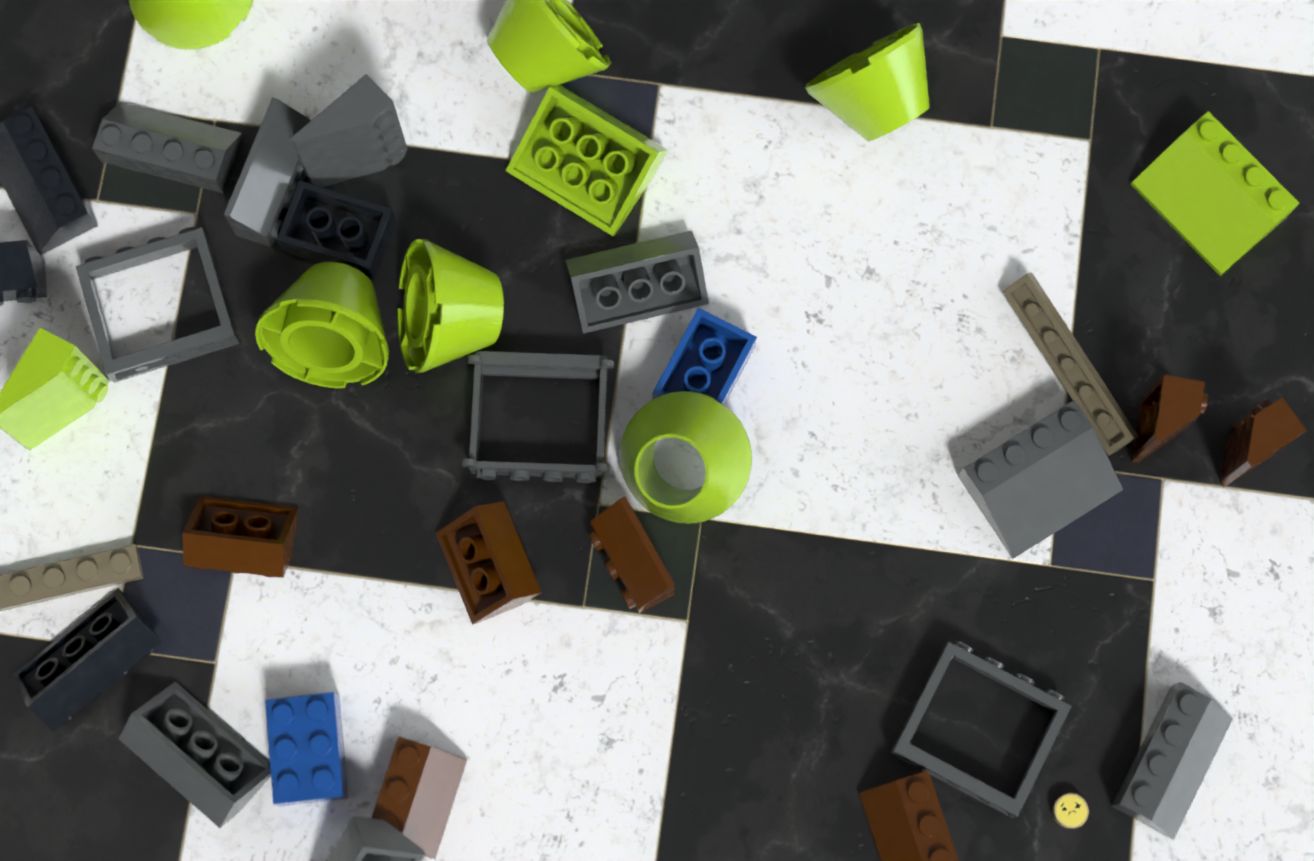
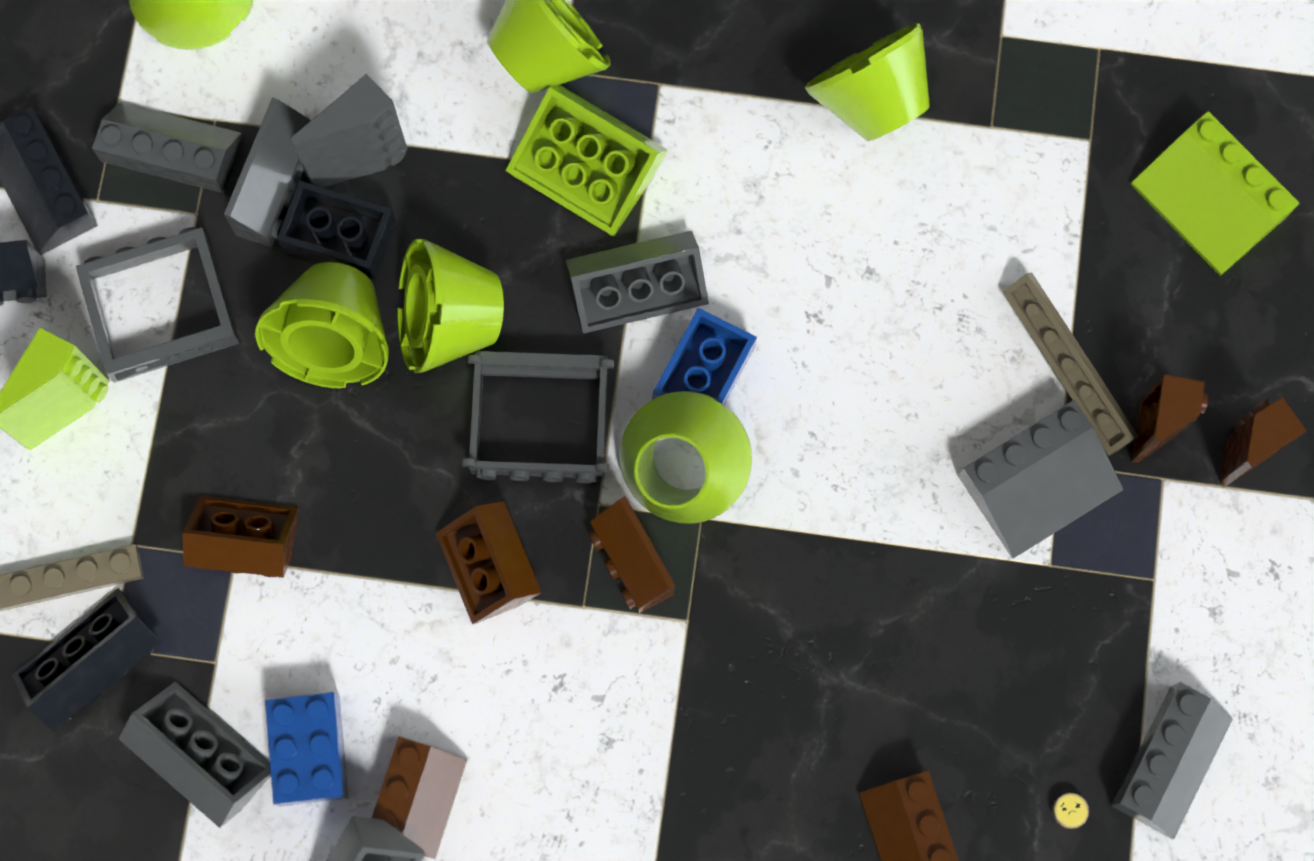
(954, 777): dark grey window -> none

